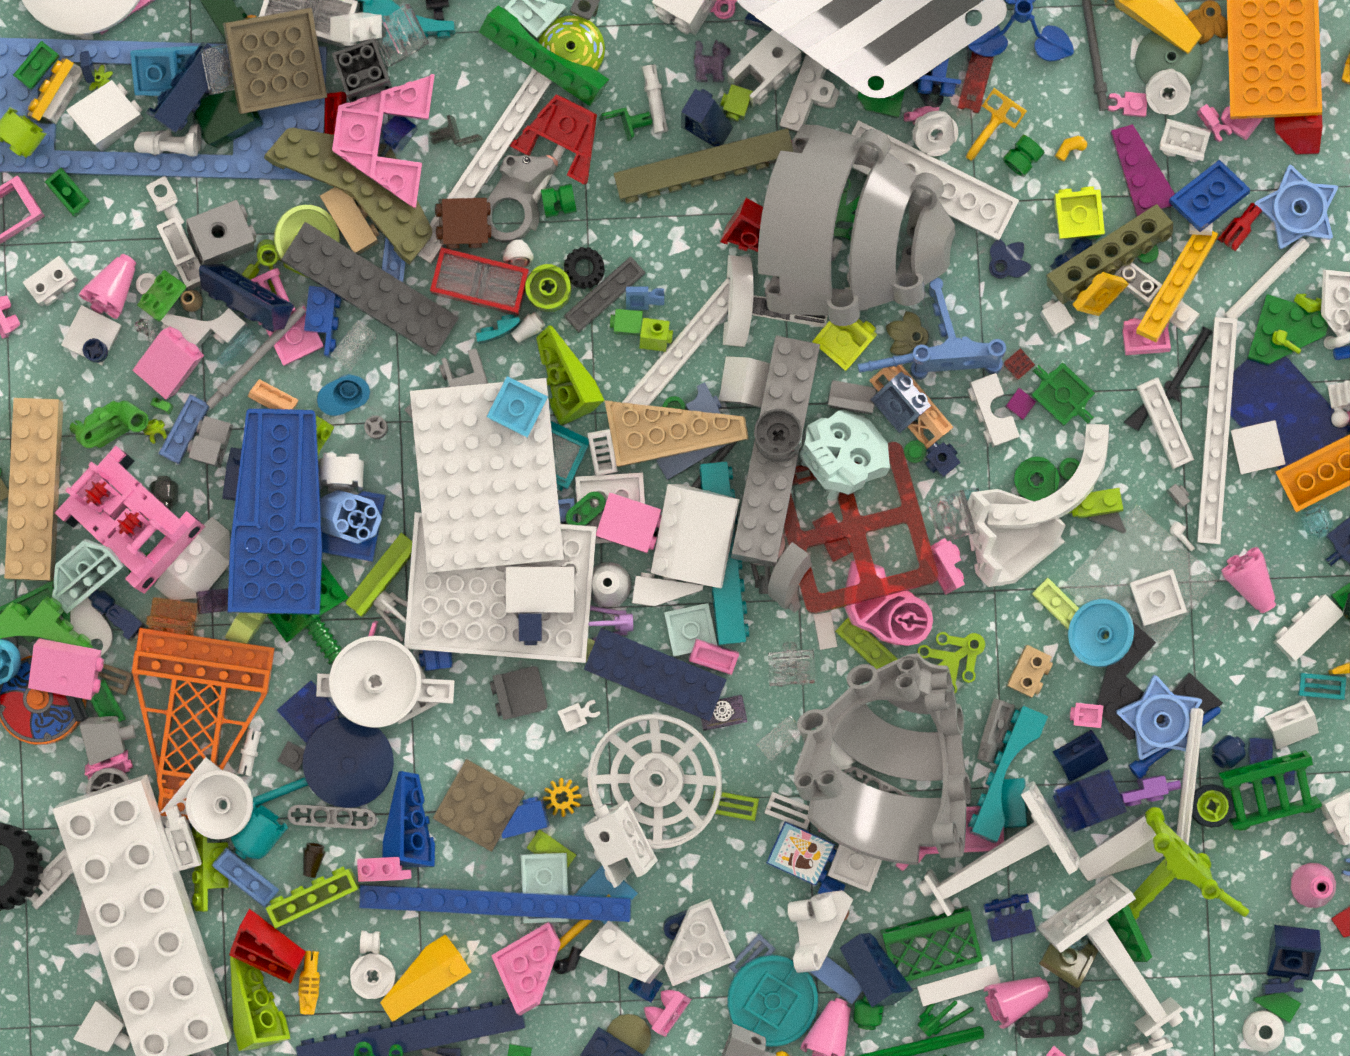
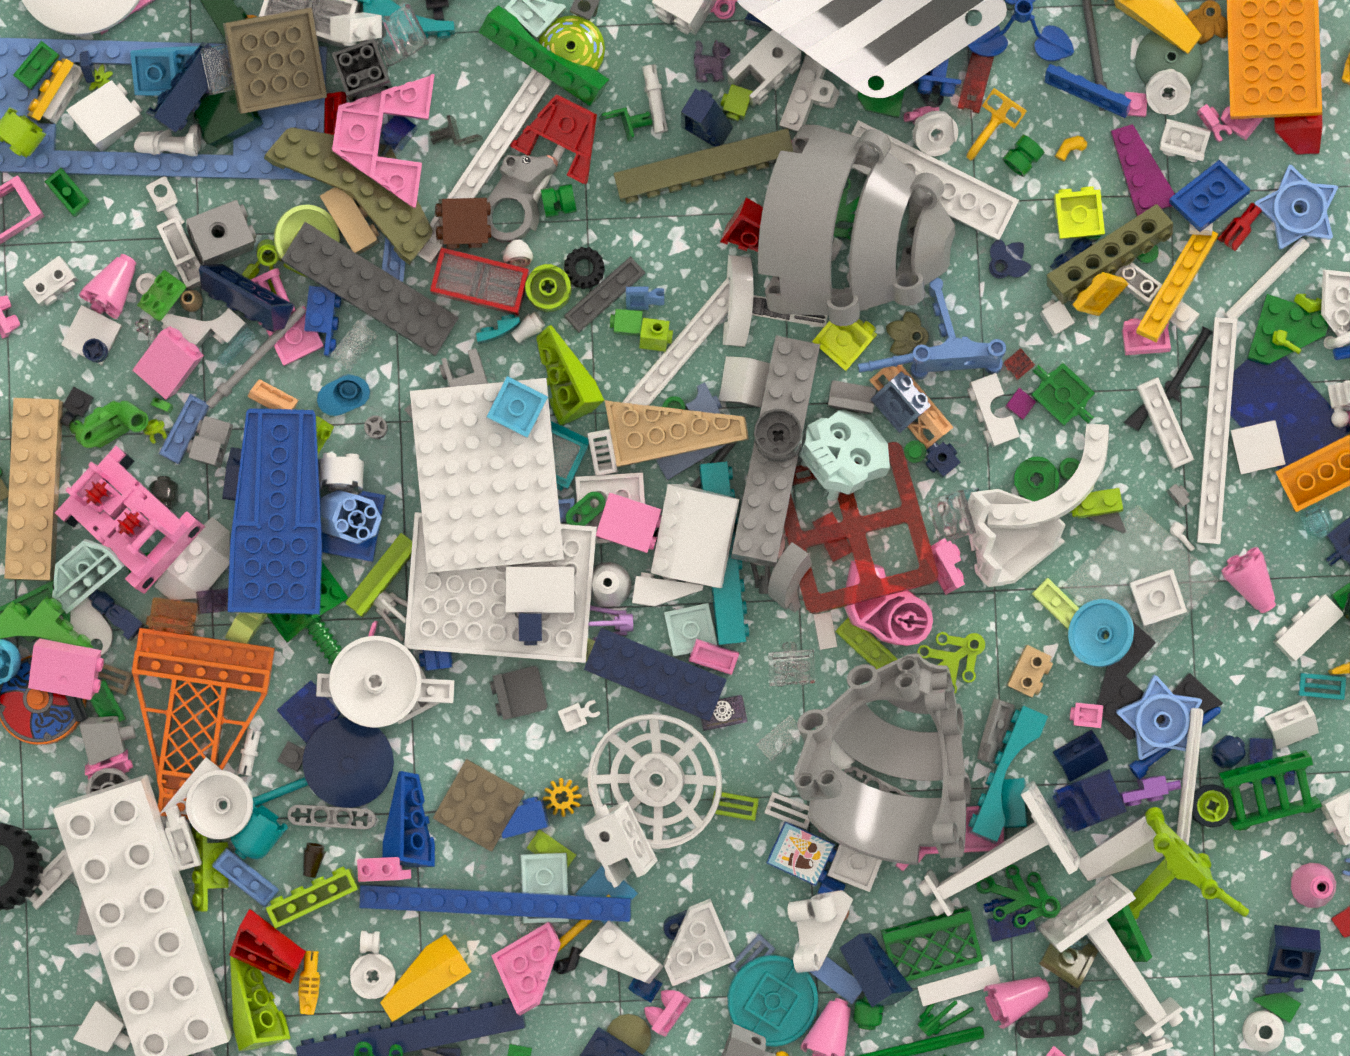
(77, 404): none -> black plate
(1022, 897): none -> green plant
(1088, 91): none -> blue plate

